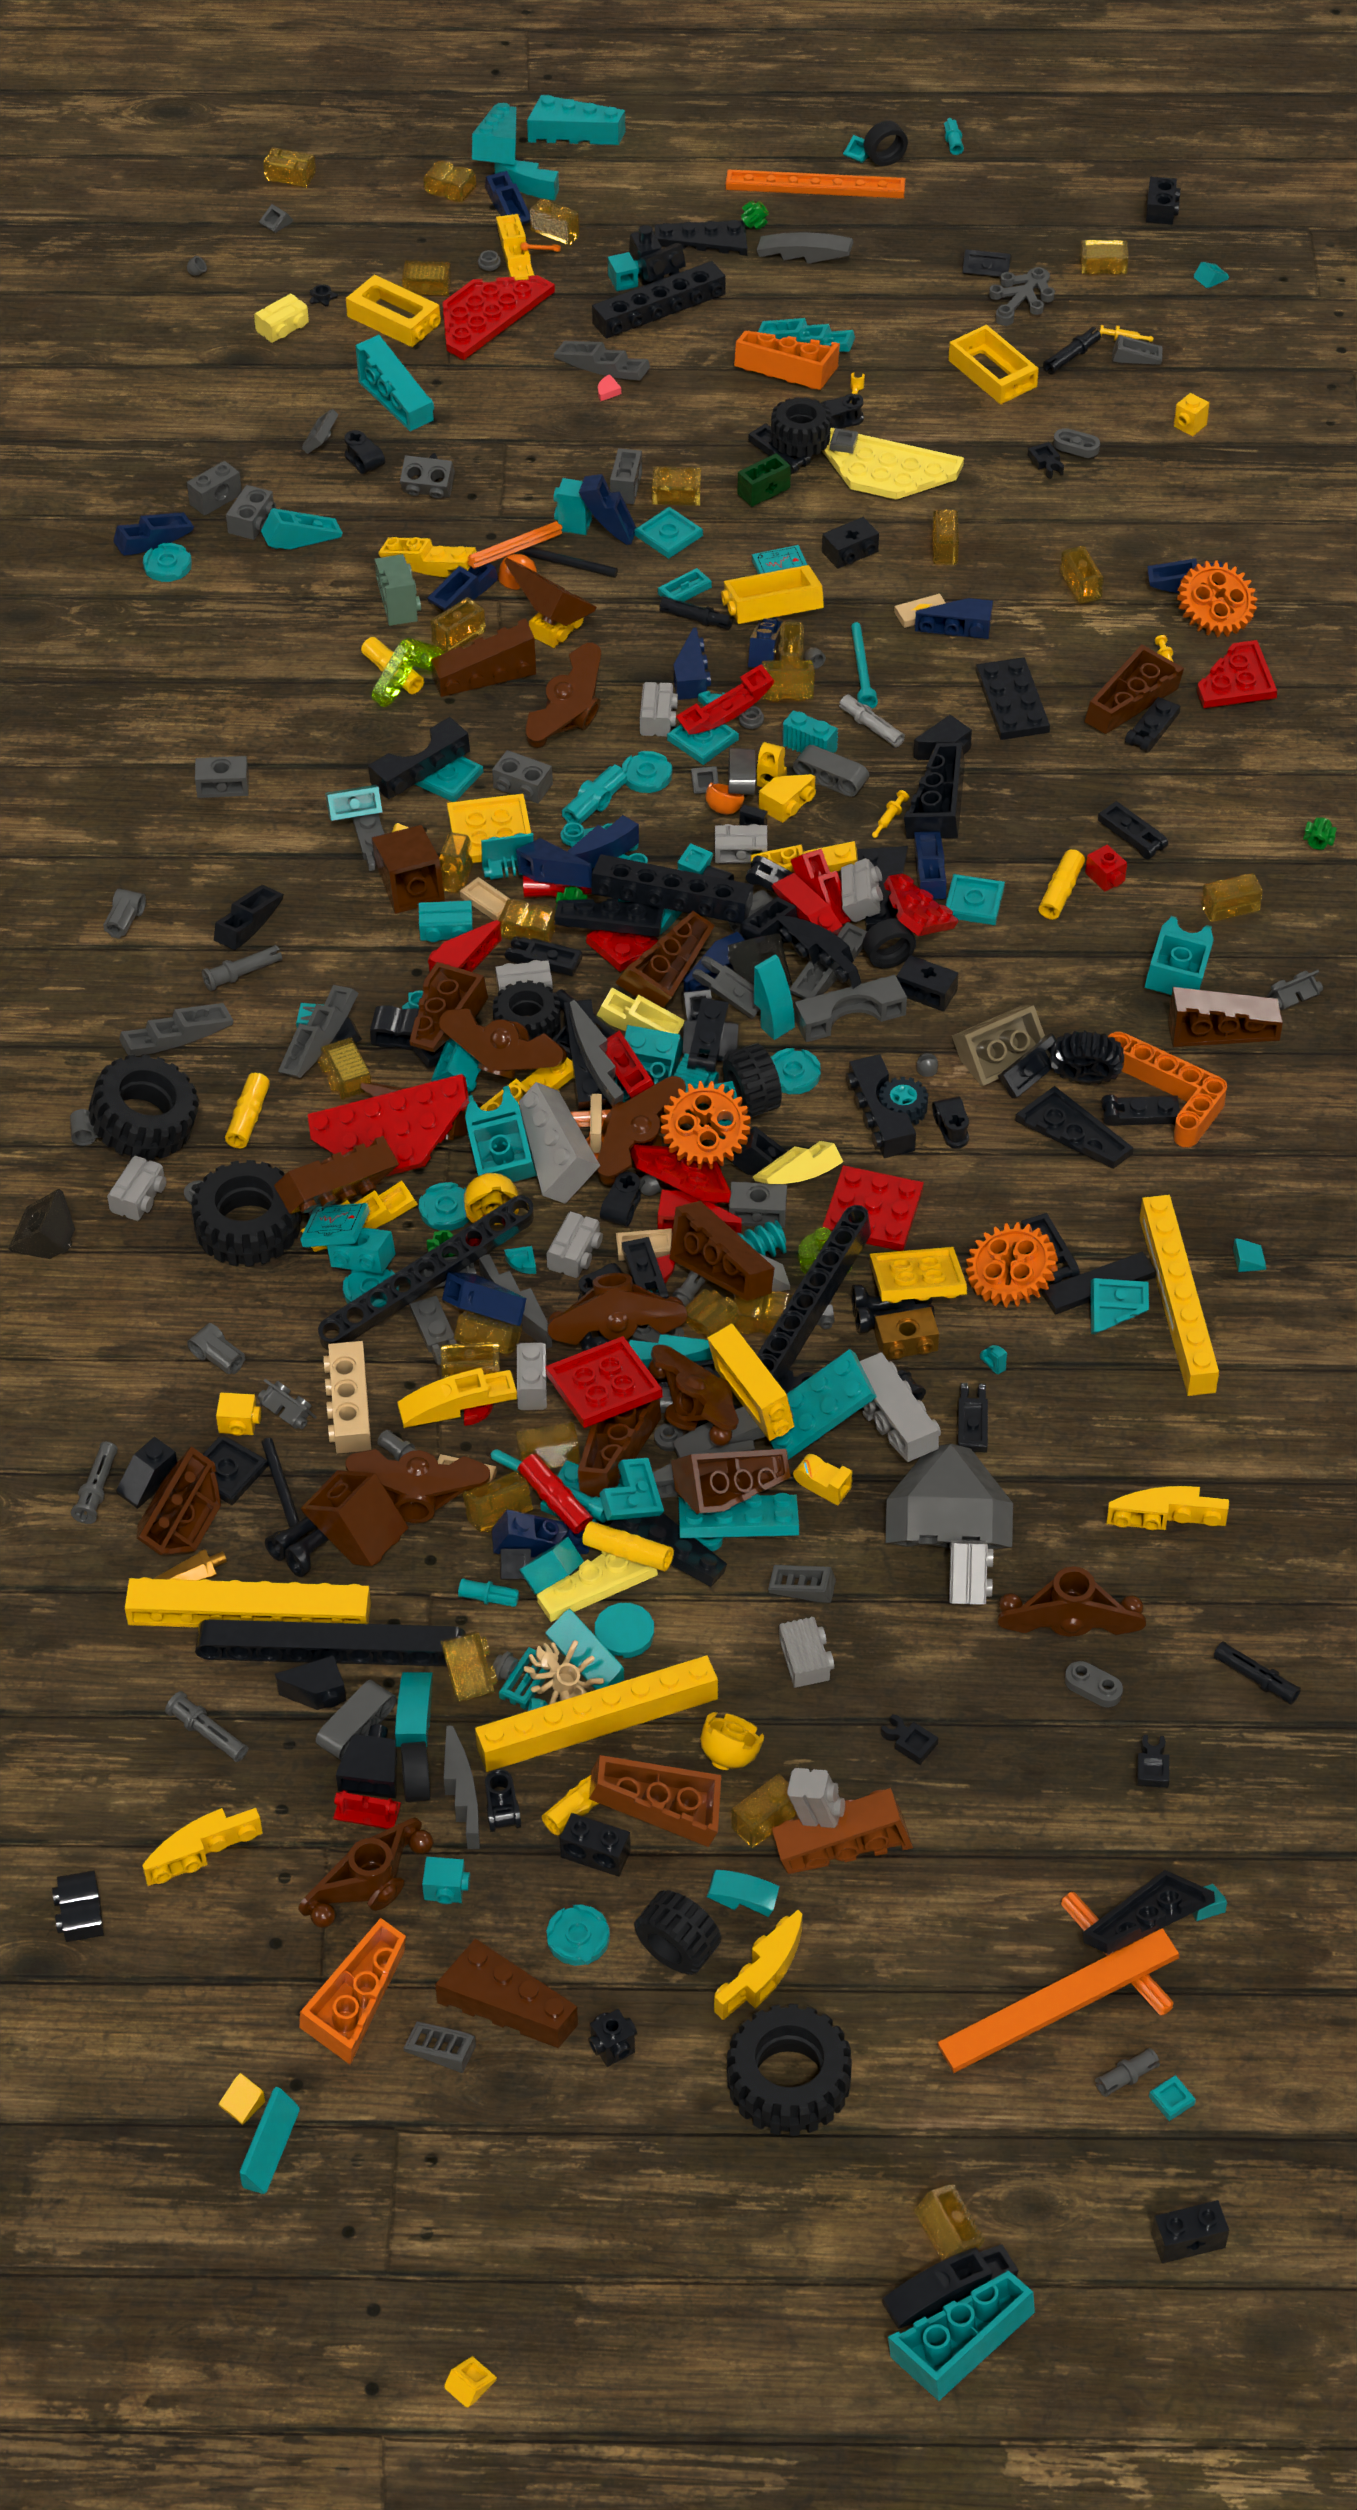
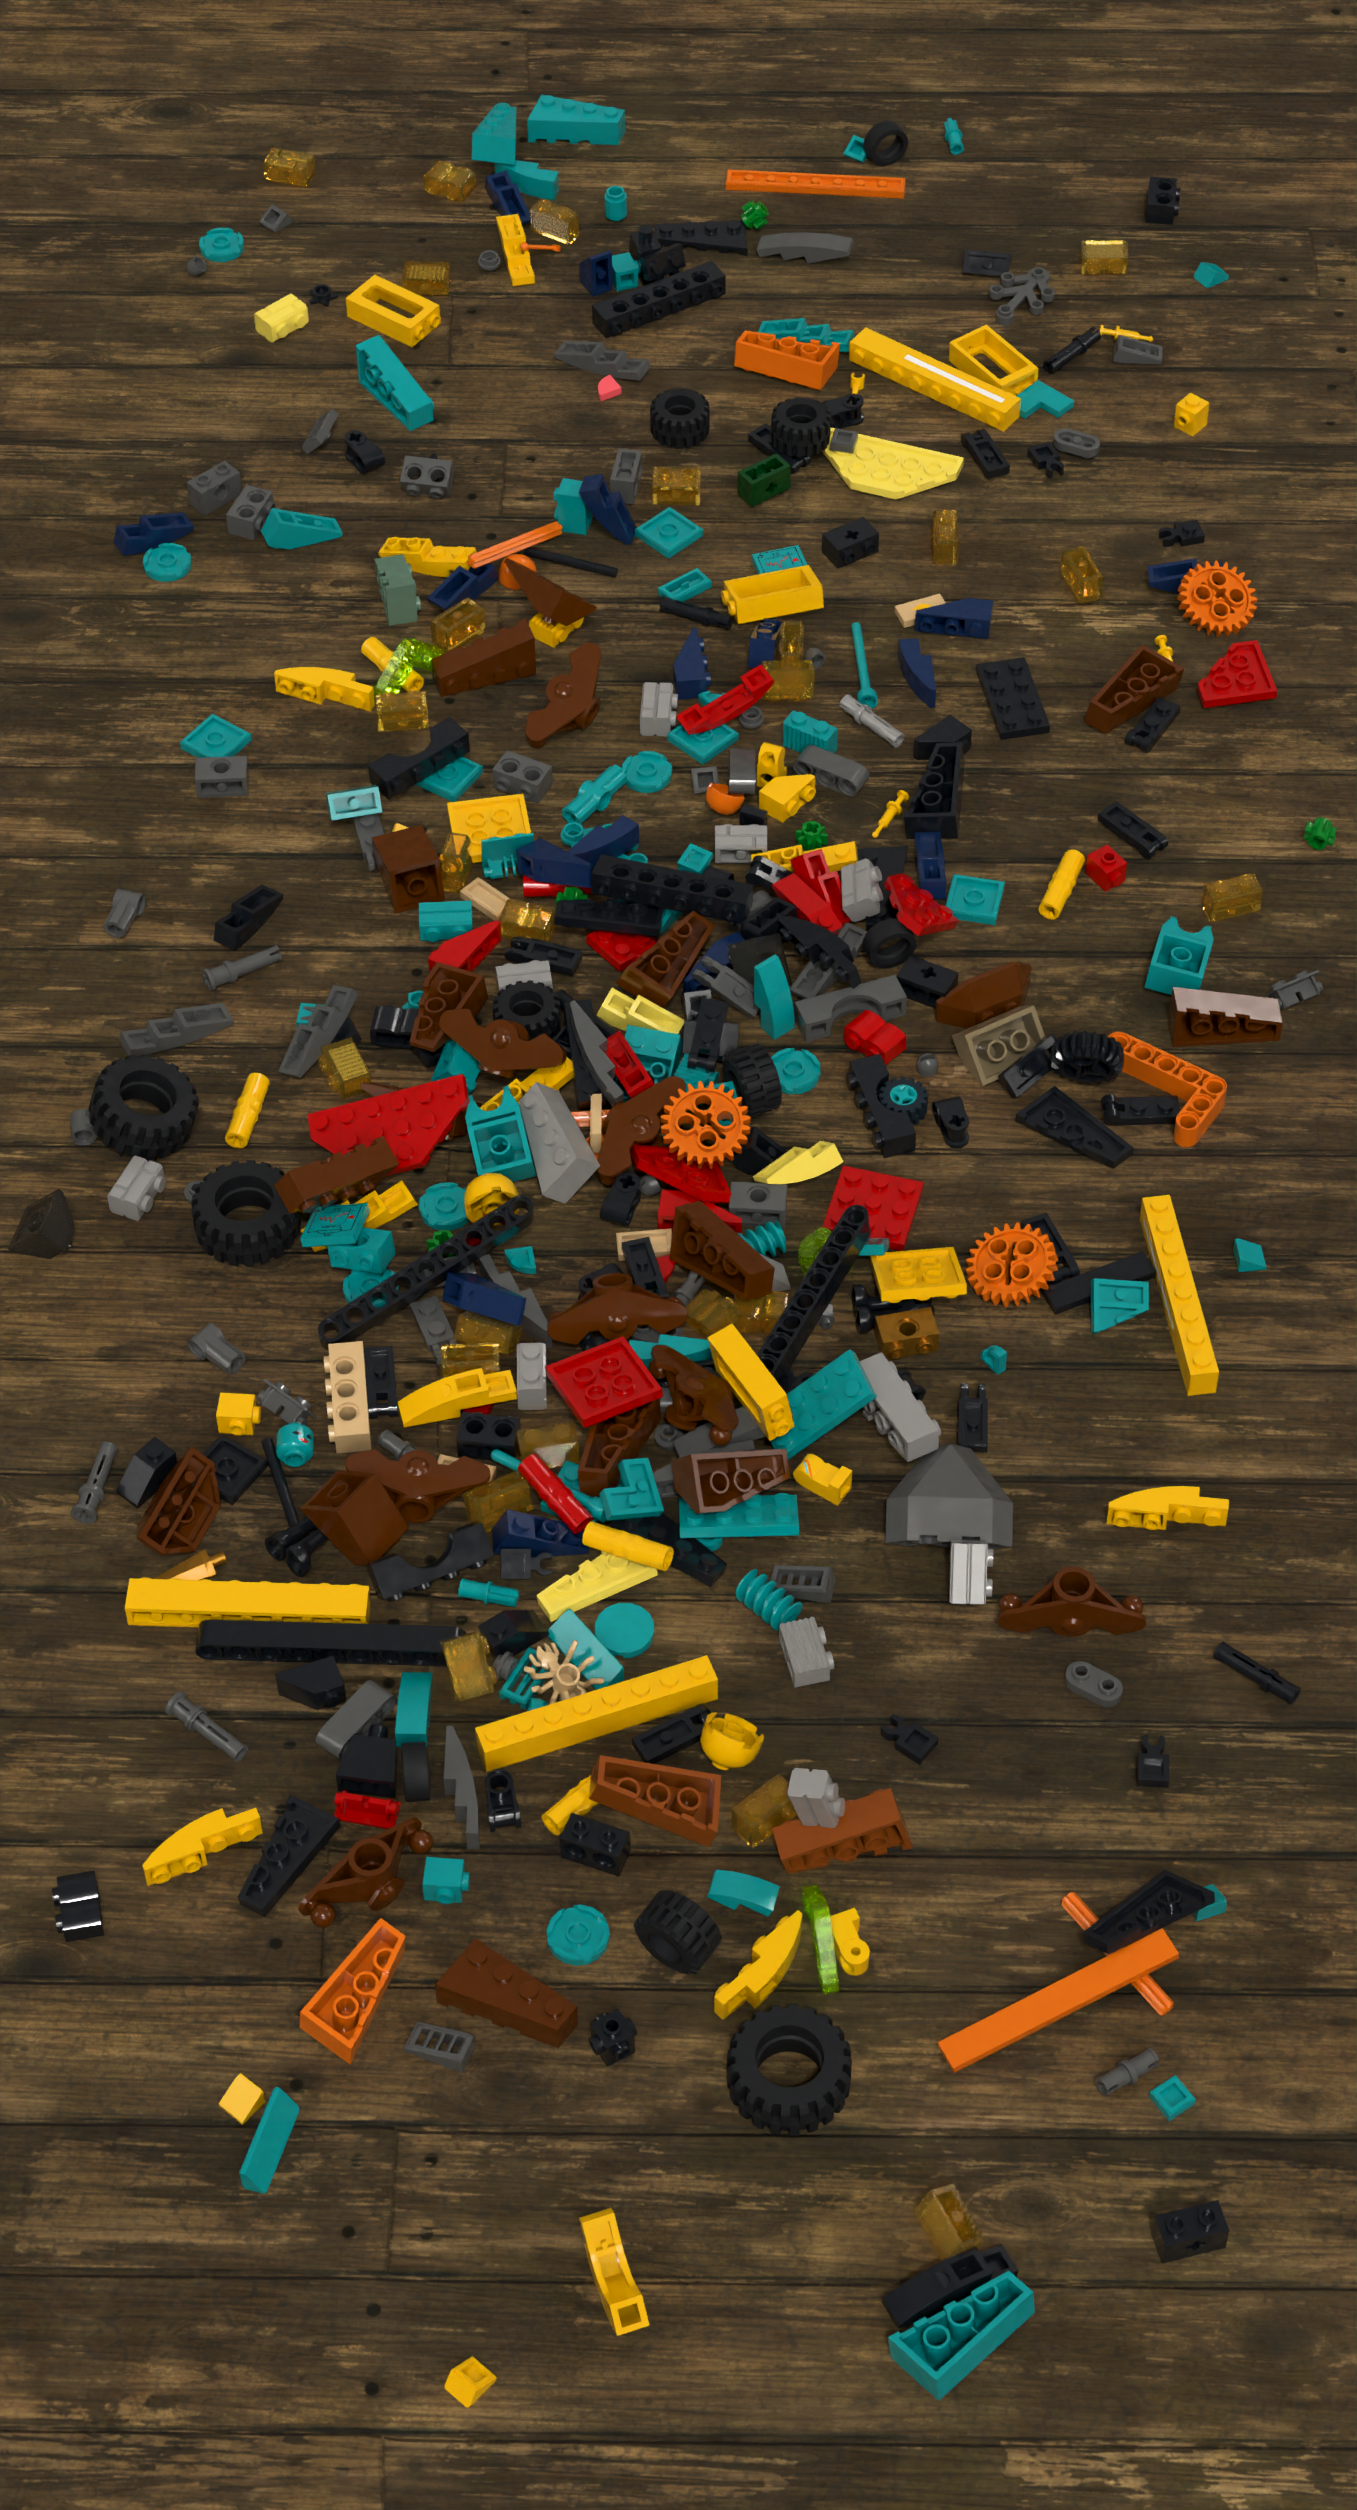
(215, 739): none -> teal tile
(221, 245): none -> teal tile
(292, 1847): none -> black wing
(294, 1444): none -> teal head
(317, 683): none -> yellow slope
(380, 1381): none -> black plate
(402, 711): none -> clear yellow brick
(464, 1548): none -> black arch
(487, 308): red plate -> none
(491, 1434): none -> black brick
(512, 1631): none -> black slope
(552, 1565): teal slope -> none
(573, 1245): light grey brick -> none
(597, 273): none -> dark blue slope
(611, 2272): none -> yellow arch
(615, 203): none -> teal brick
(671, 1735): none -> black plate
(680, 418): none -> black tyre
(767, 1600): none -> teal piece
(811, 836): none -> green gear
(819, 1917): none -> clear neon green beam
(849, 1949): none -> yellow leg
(874, 1036): none -> red brick
(875, 1246): none -> teal tile
(917, 670): none -> dark blue slope
(935, 379): none -> yellow brick
(985, 453): none -> black plate
(985, 996): none -> reddish brown wedge
(1044, 397): none -> teal tile
(1184, 532): none -> black plate

